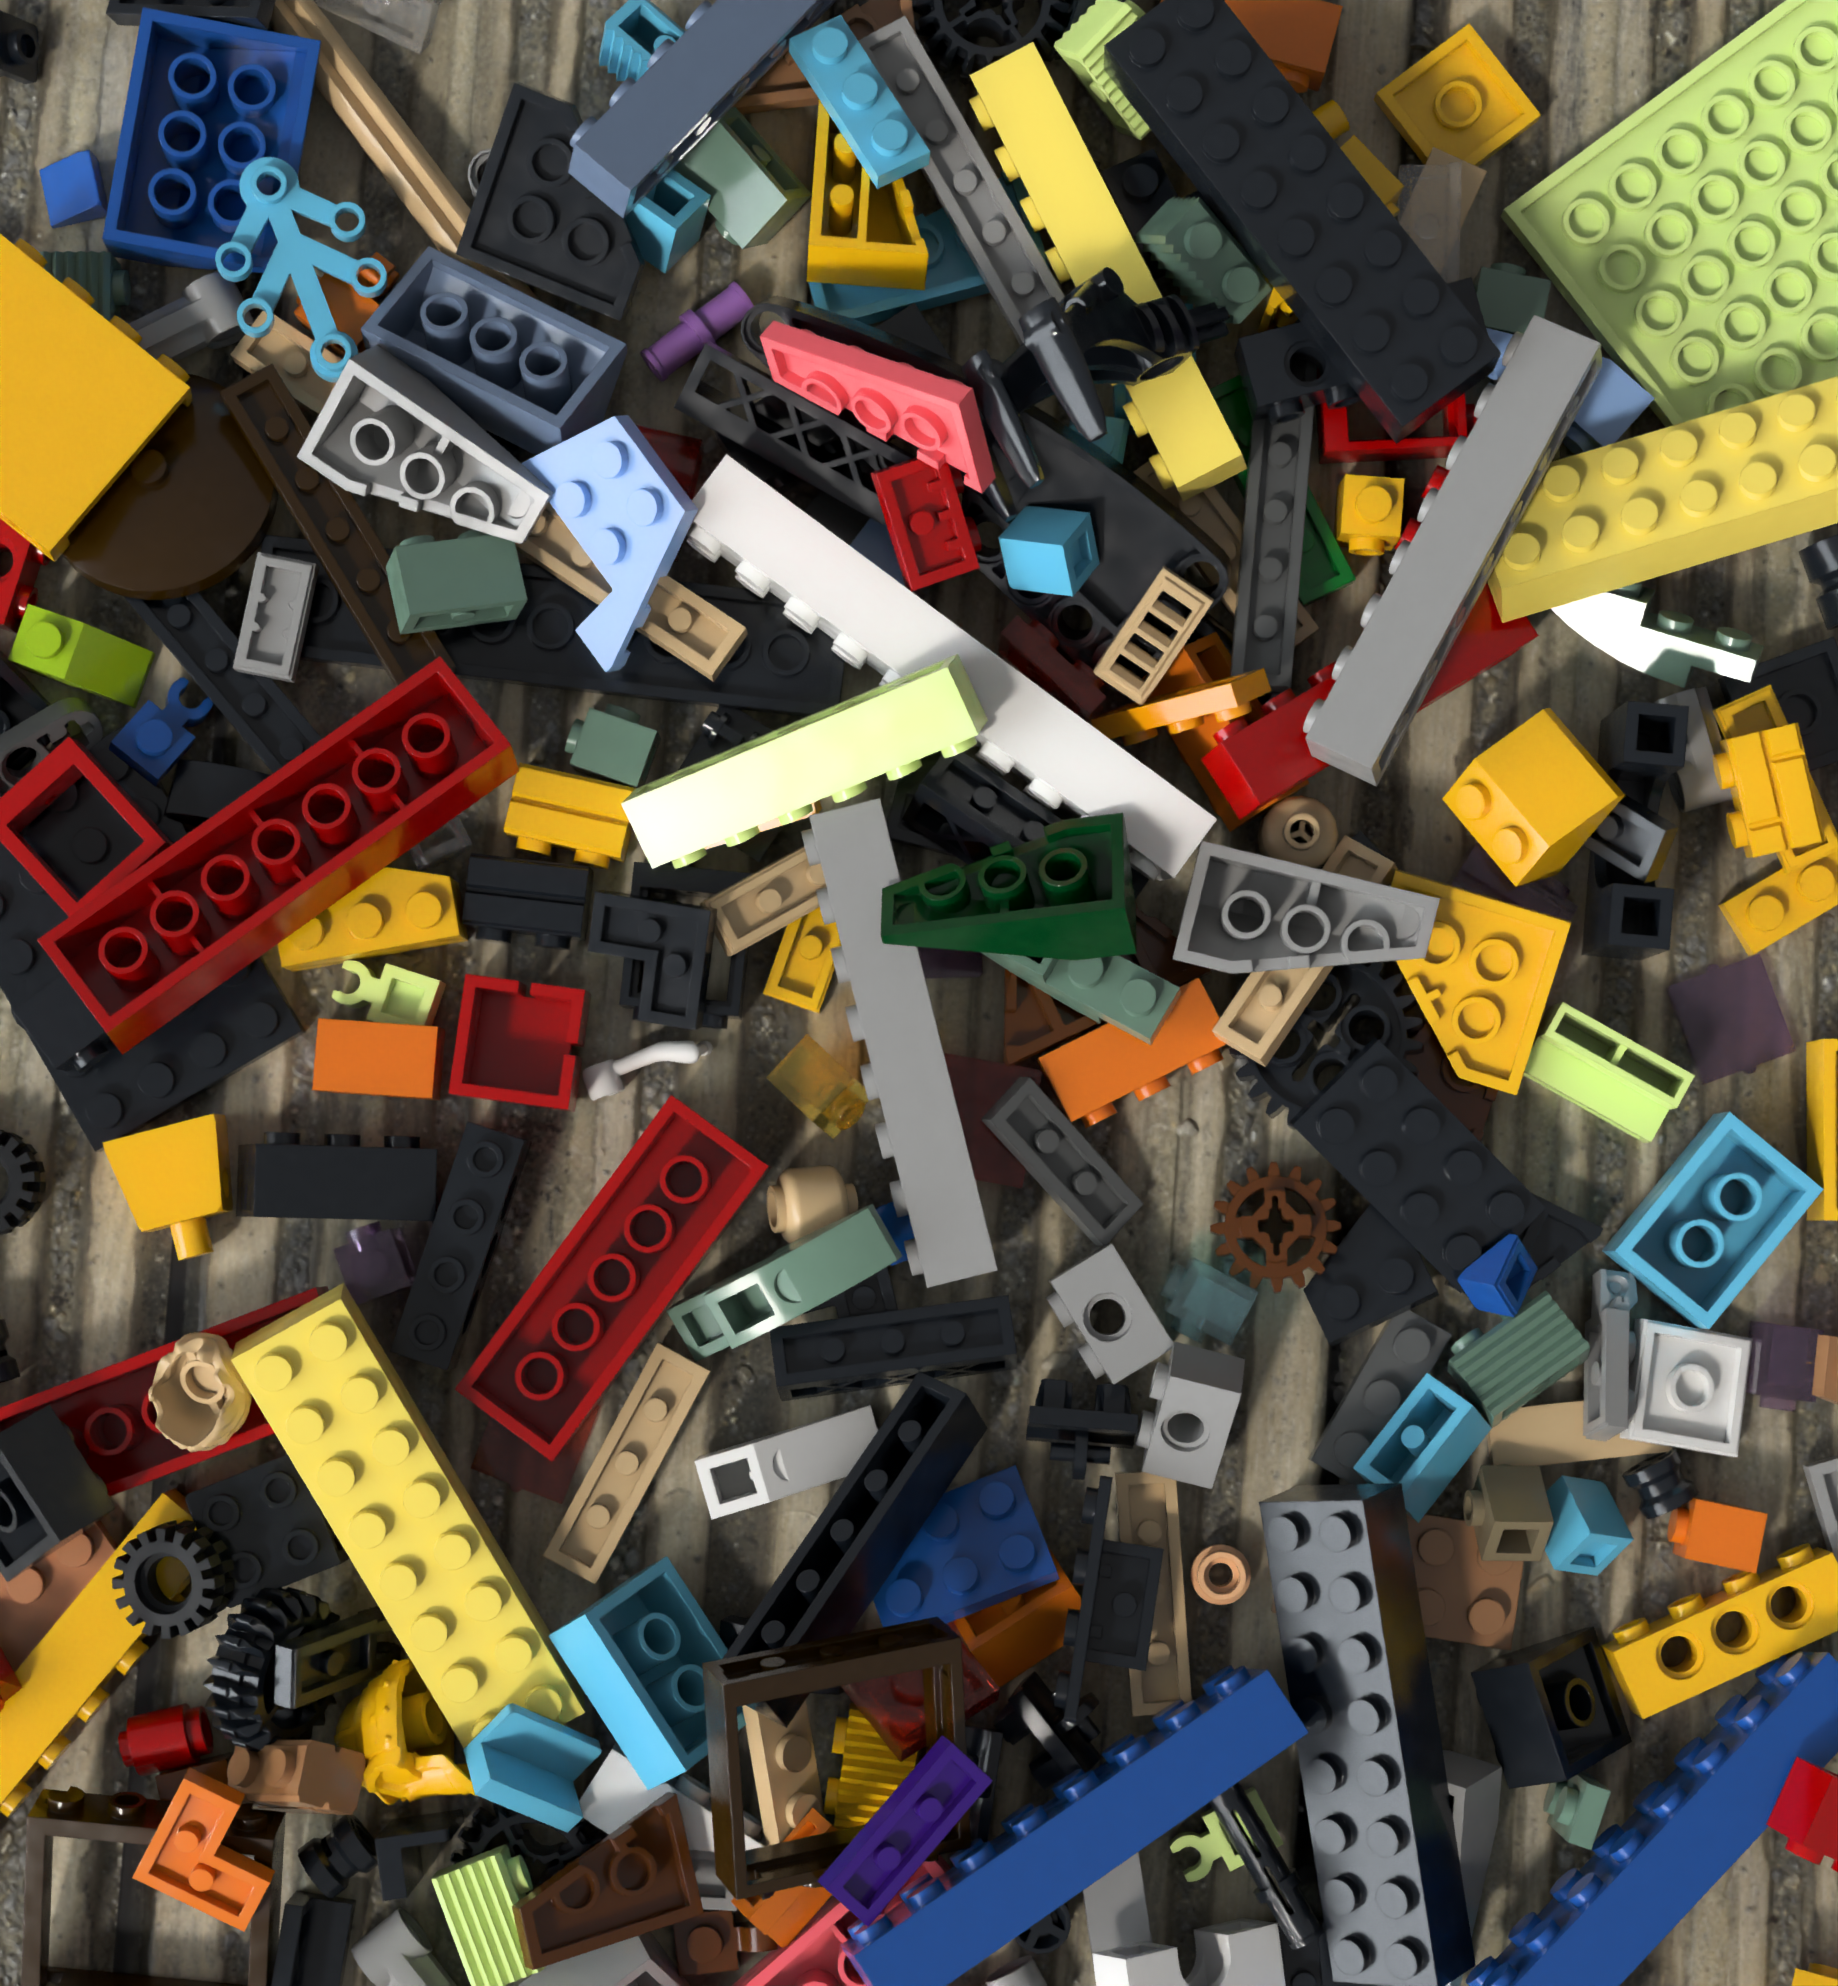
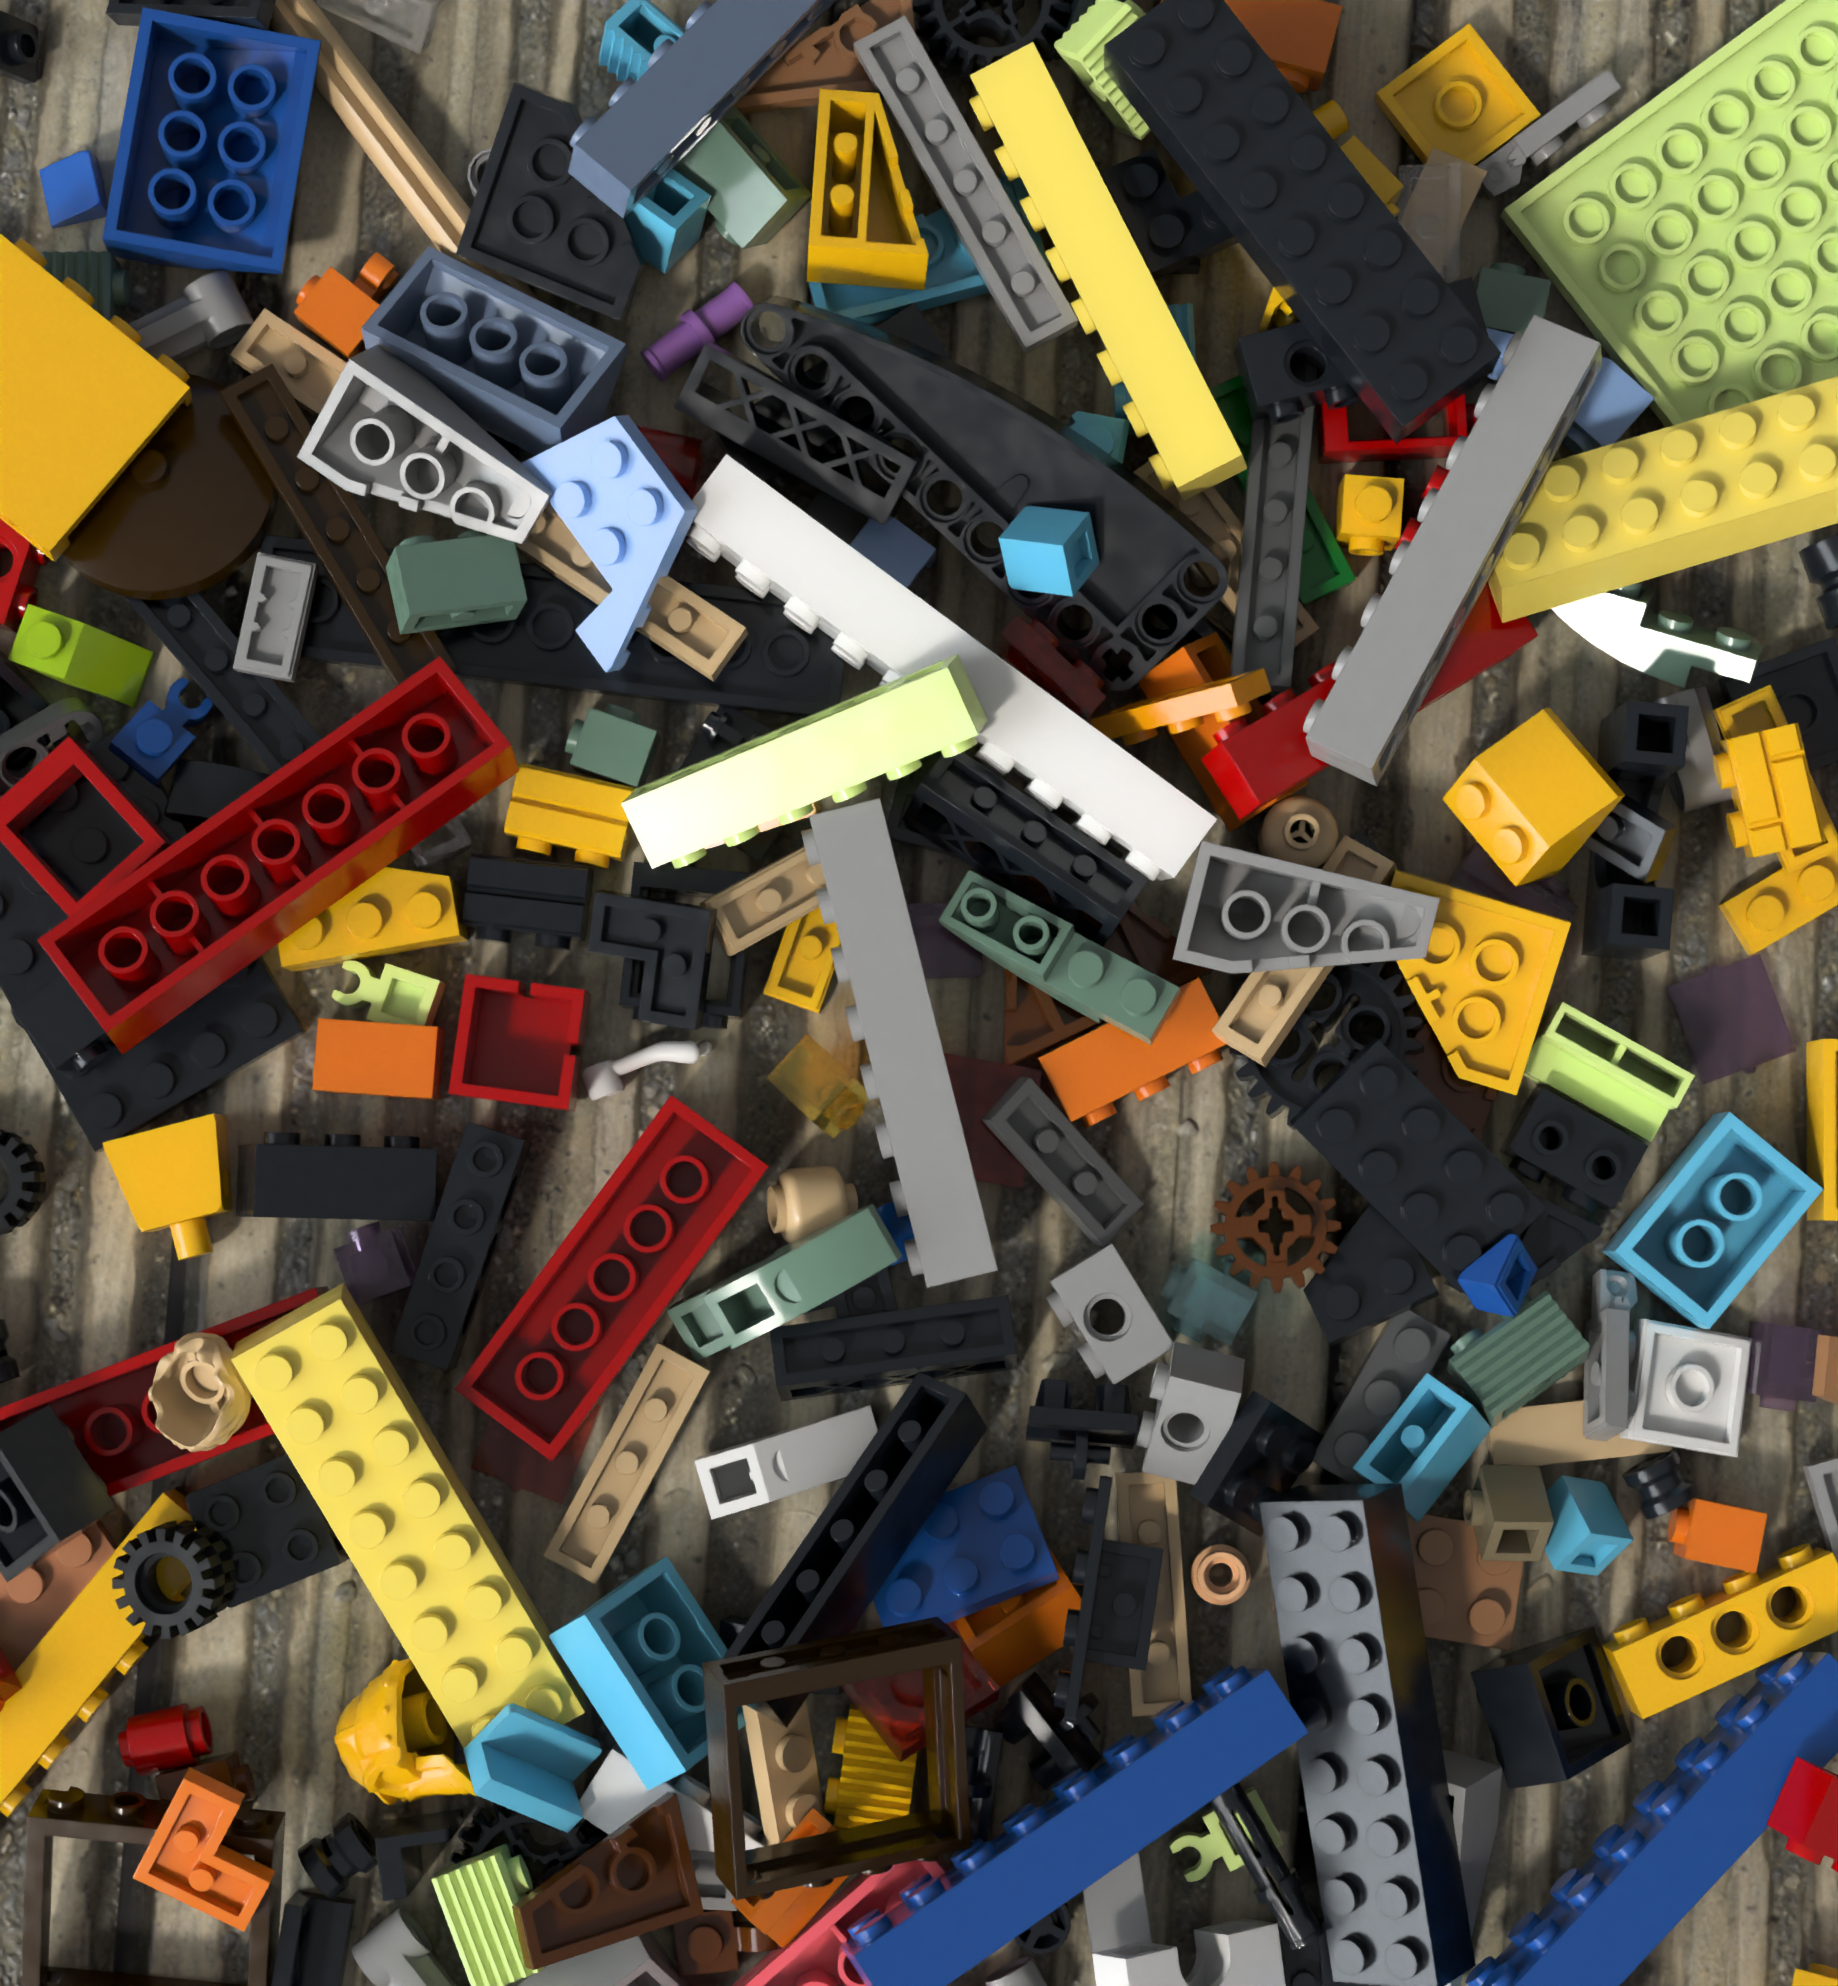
(245, 1674): black gear -> none
(296, 257): medium azure plant -> none
(299, 1777): medium nougat brick -> none
(332, 1658): black hinge -> none
(859, 101): medium azure plate -> none
(885, 398): coral wing -> none
(905, 1830): dark purple plate -> none
(927, 521): red bracket -> none
(1042, 899): dark green wedge -> none
(1067, 349): black piece -> none
(1125, 680): tan slope -> none
(1203, 258): sand green brick -> none
(1256, 1461): none -> black plate
(1543, 138): none -> light grey hinge
(1572, 1150): none -> black brick
(1577, 1808): sand green plate -> none

